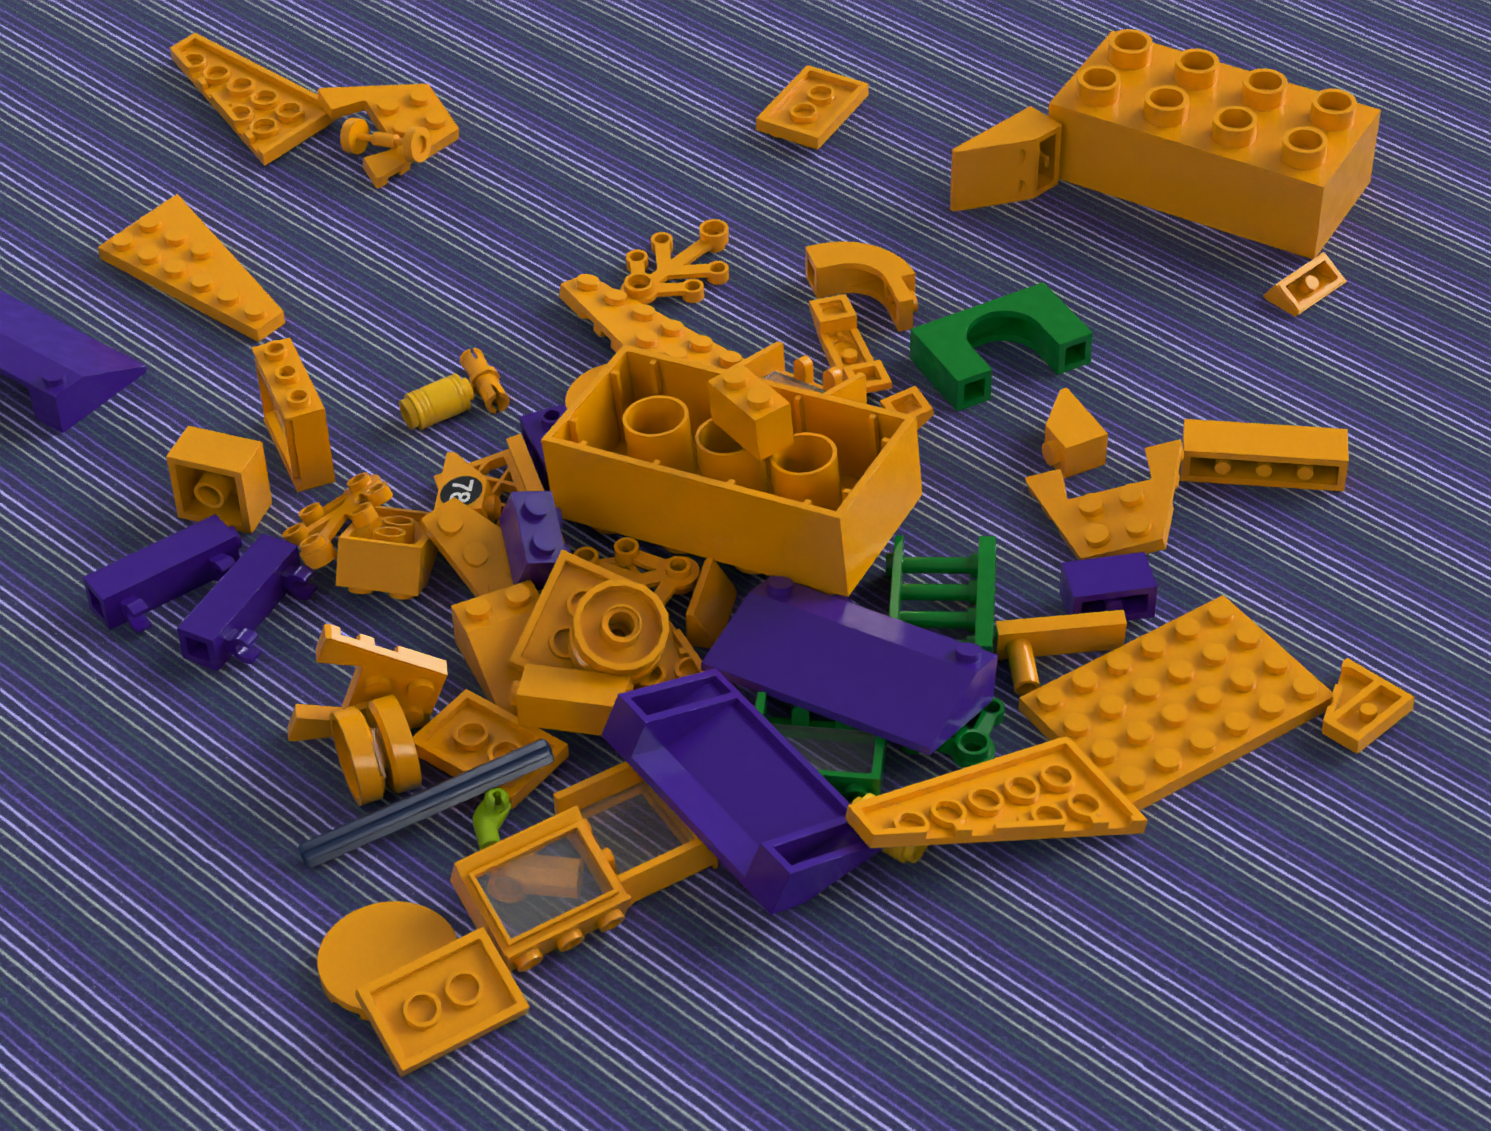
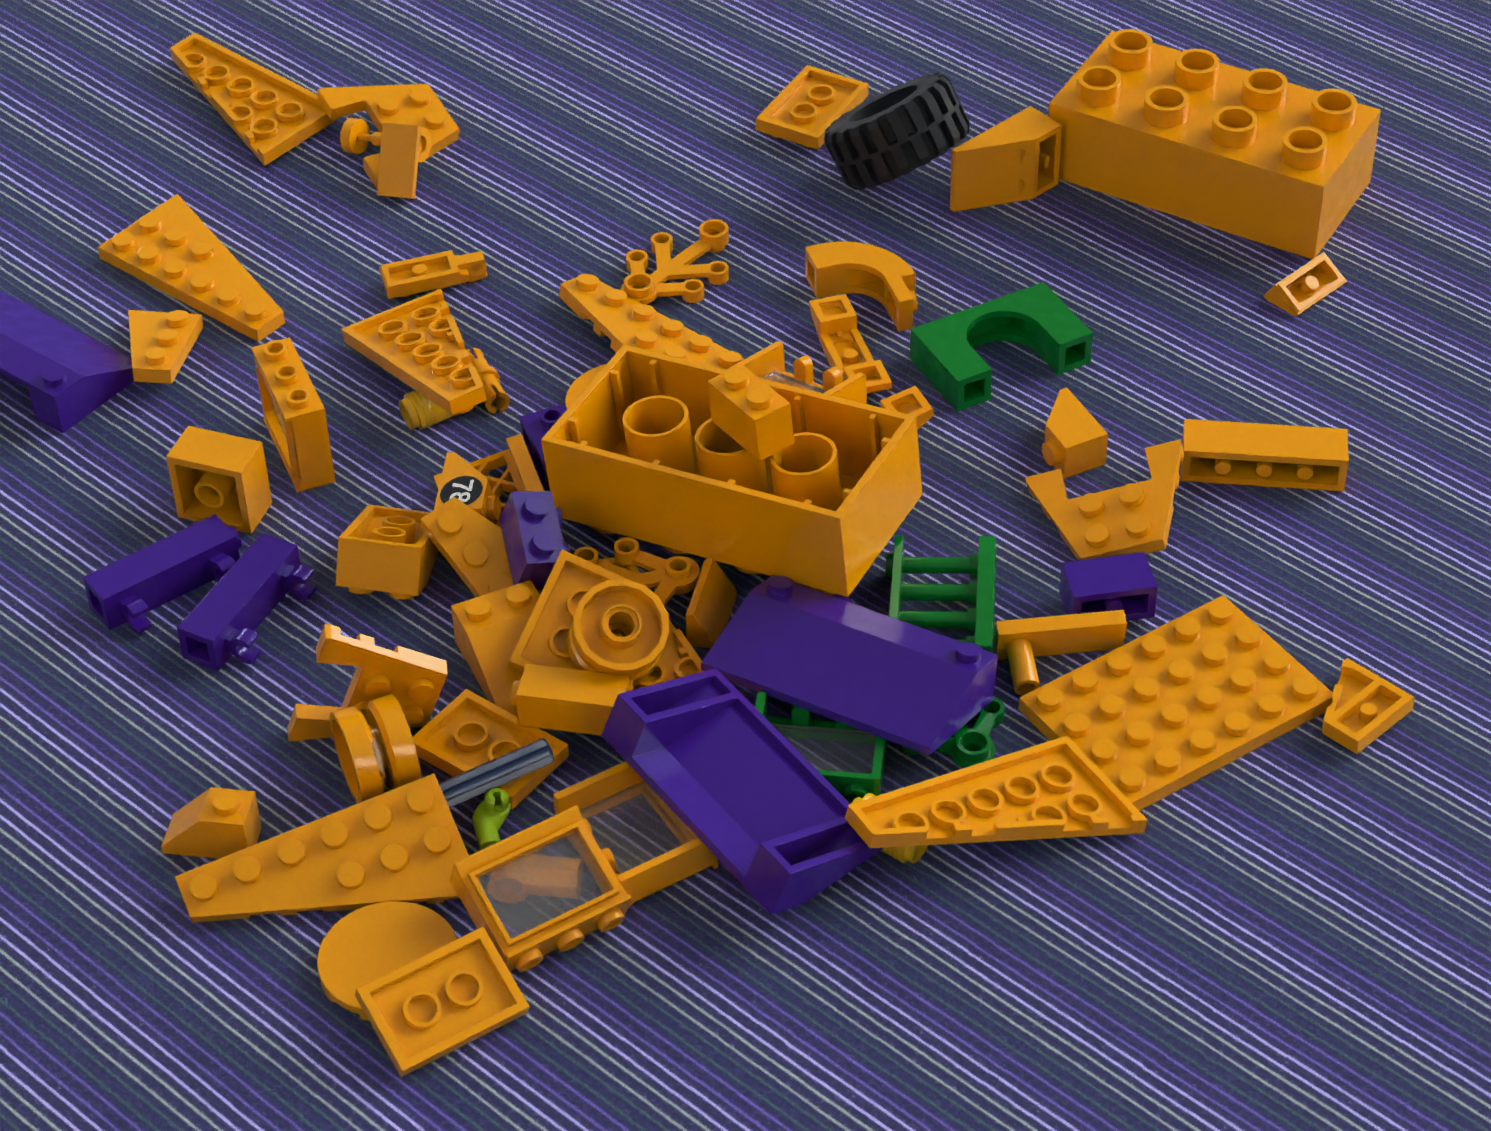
(161, 343): none -> light orange wing
(214, 824): none -> light orange slope
(355, 503): light orange plant -> none
(360, 856): none -> light orange wing
(398, 160): none -> light orange tile
(423, 350): none -> light orange wing
(431, 272): none -> light orange hinge
(897, 131): none -> black tyre

